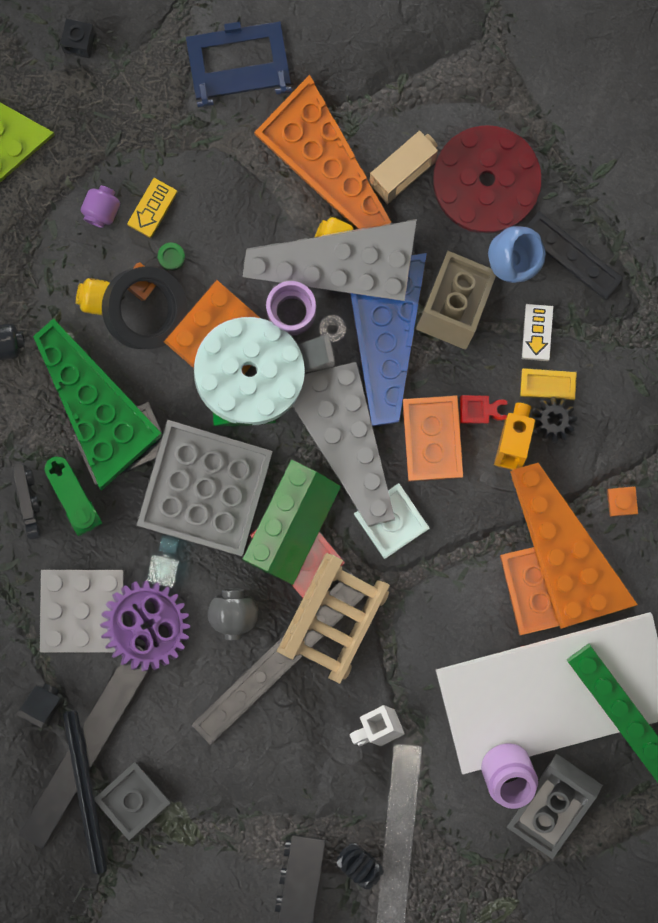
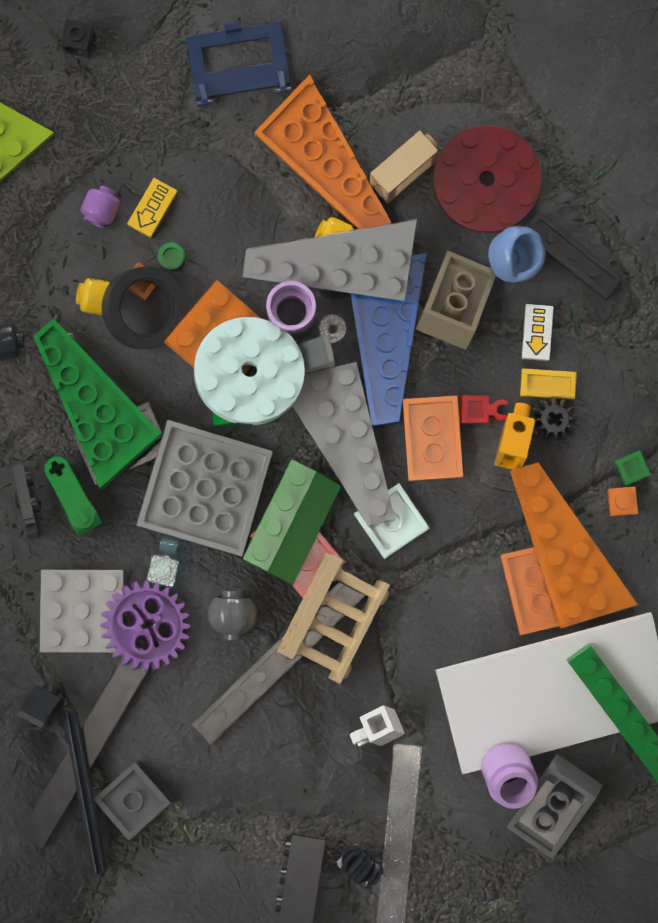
(632, 468): none -> green tile

